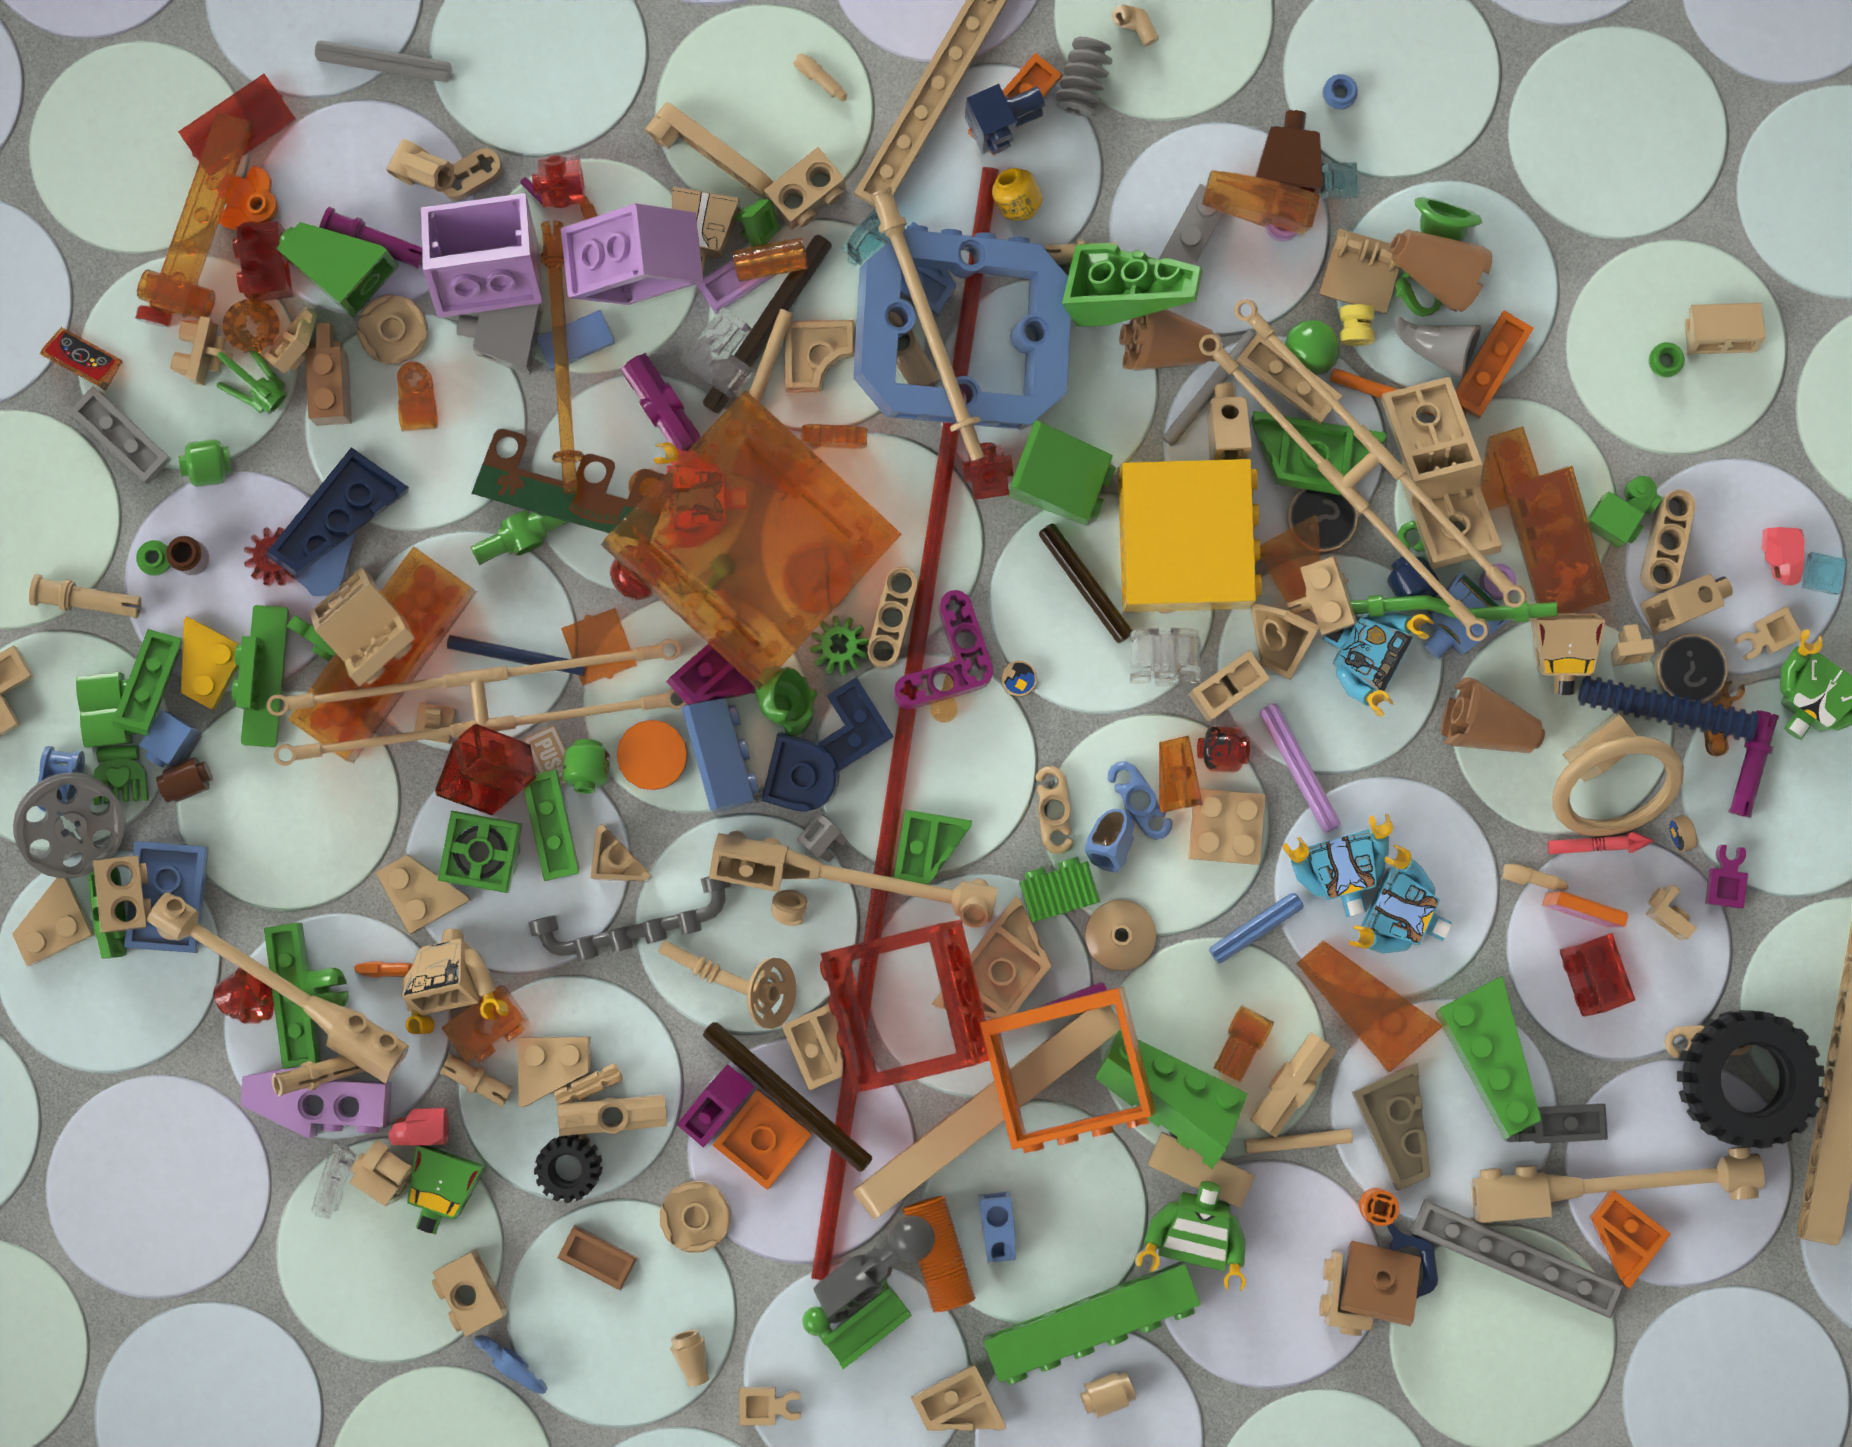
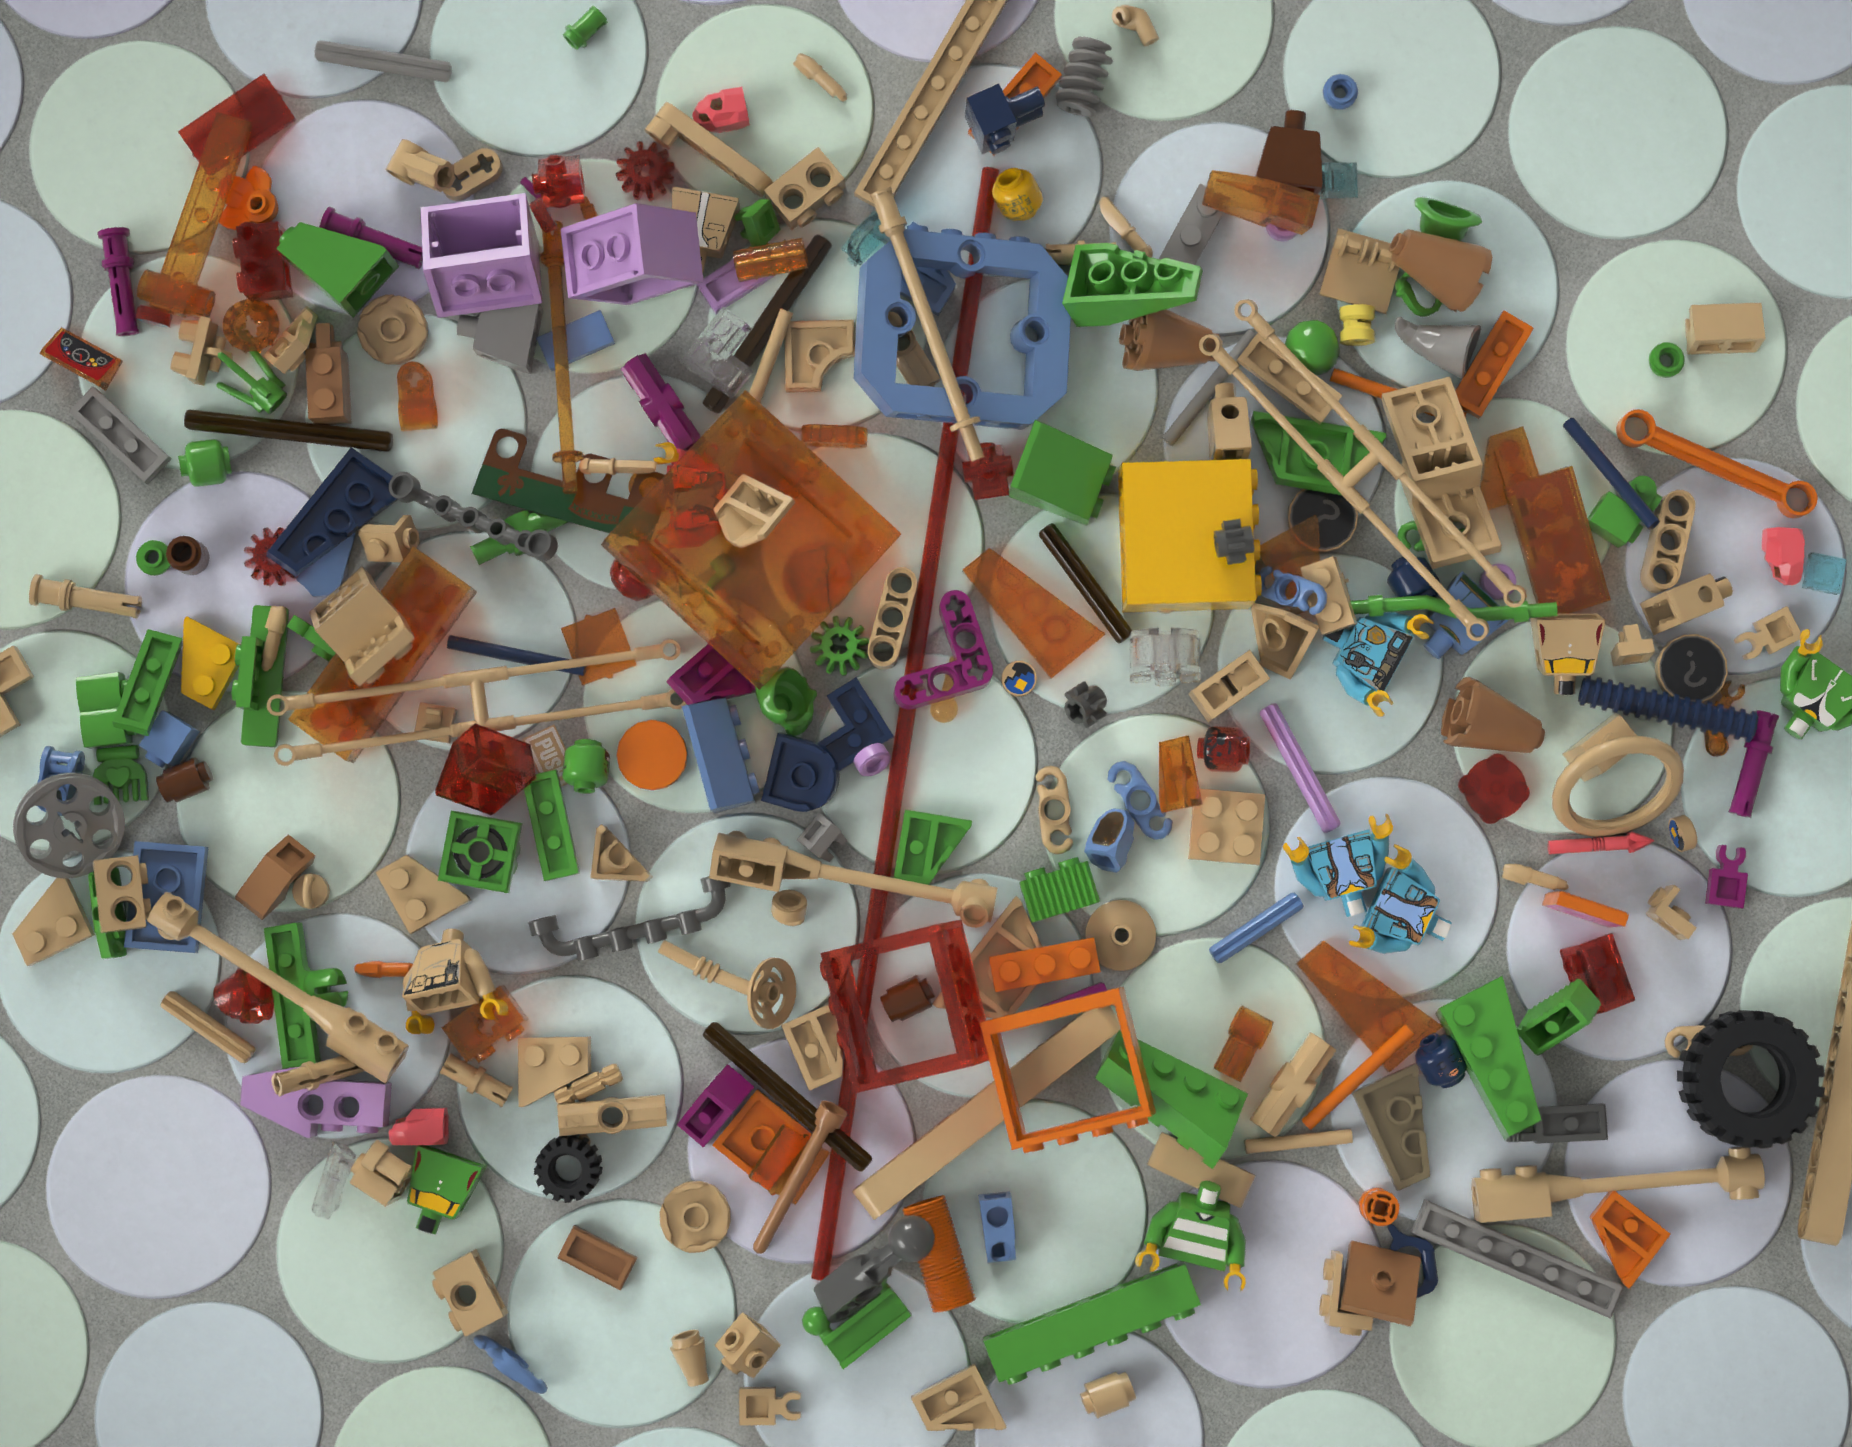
(118, 265): none -> magenta pin
(208, 1027): none -> tan axle
(273, 876): none -> medium nougat slope
(276, 627): none -> tan piece
(288, 430): none -> dark brown axle
(311, 891): none -> tan tile
(389, 542): none -> tan bracket
(535, 544): none -> dark grey bar
(543, 215): none -> clear red tile
(584, 28): none -> bright green pin
(612, 466): none -> tan piece
(632, 171): none -> clear red gear
(722, 111): none -> coral rock
(746, 1346): none -> tan brick
(750, 511): none -> tan slope
(780, 1159): none -> clear orange piece
(828, 1118): none -> medium nougat piece
(872, 759): none -> lavender tile
(907, 998): none -> reddish brown brick
(1036, 617): none -> clear orange wing
(1044, 964): none -> orange plate
(1085, 704): none -> dark grey gear
(1123, 227): none -> tan piece
(1233, 541): none -> dark grey gear
(1304, 590): none -> medium blue piece
(1358, 1076): none -> orange bar
(1440, 1060): none -> dark blue head
(1494, 788): none -> clear red piece
(1558, 1017): none -> bright green brick
(1611, 473): none -> dark blue bar
(1716, 464): none -> orange piece

